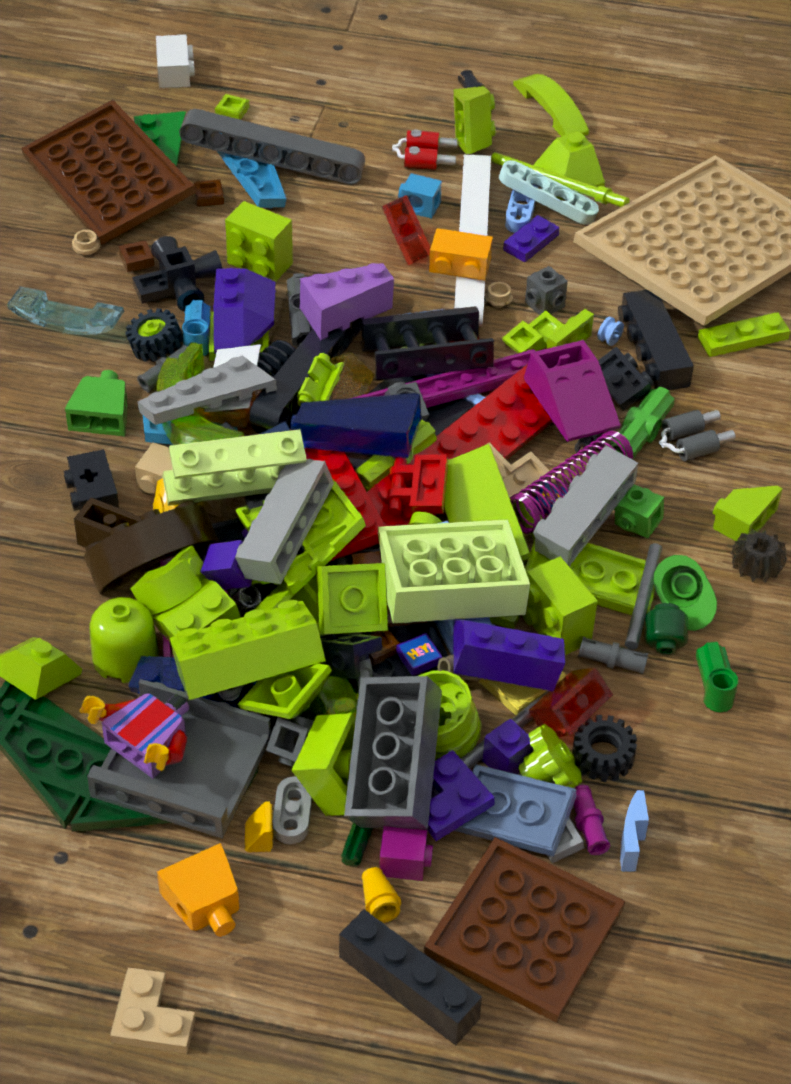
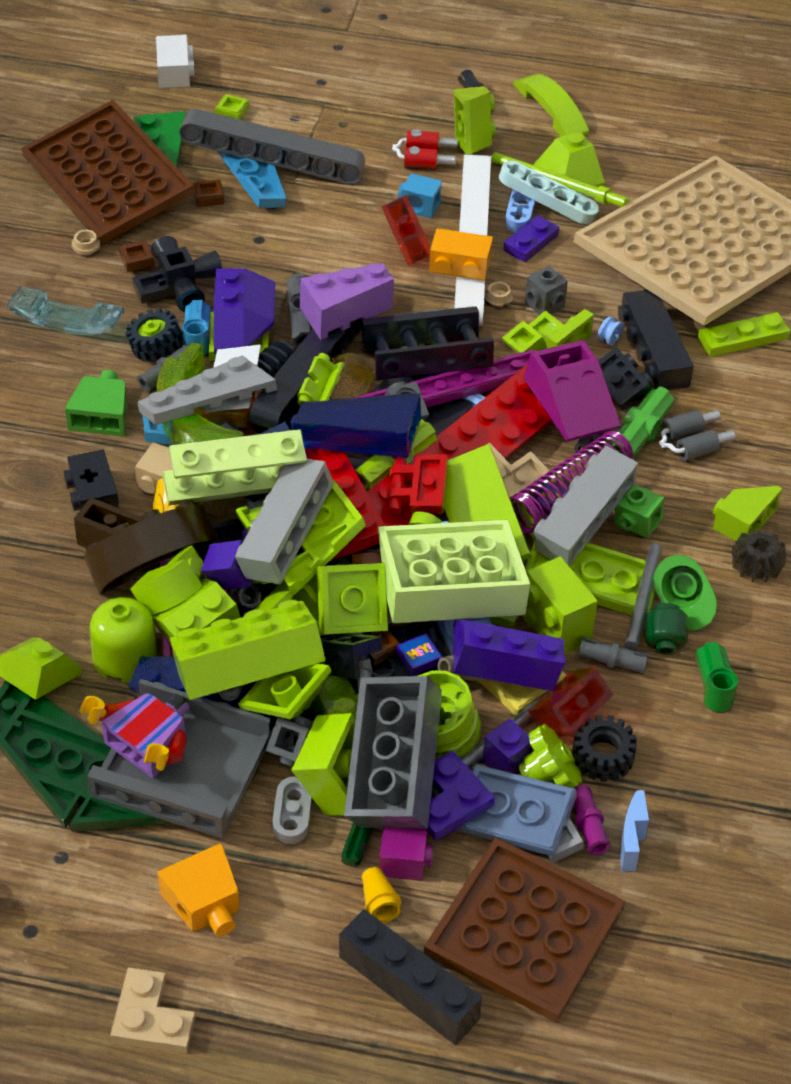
(259, 241): lime brick -> none
(260, 830): yellow slope -> none

